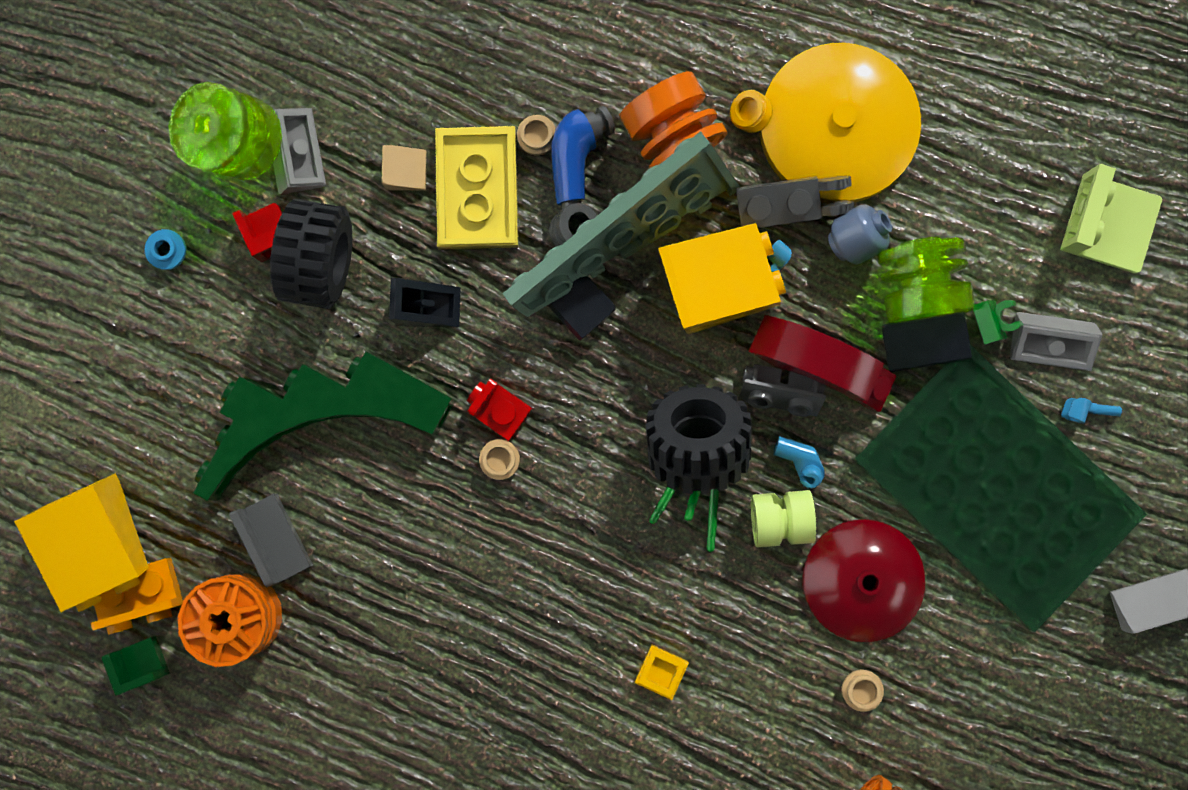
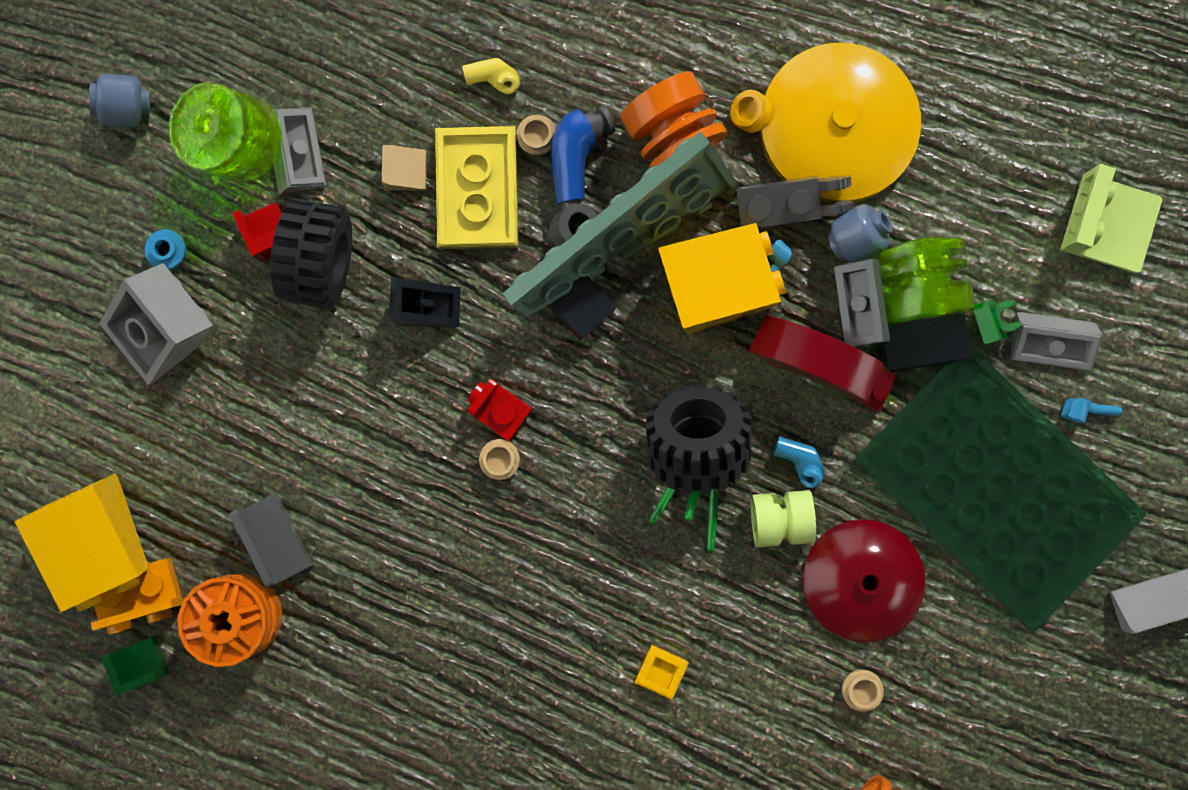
(118, 100): none -> sand blue head
(155, 322): none -> light grey slope
(311, 398): dark green arch -> none
(495, 72): none -> light yellow arm
(763, 390): dark grey hinge -> none
(862, 303): none -> dark grey panel

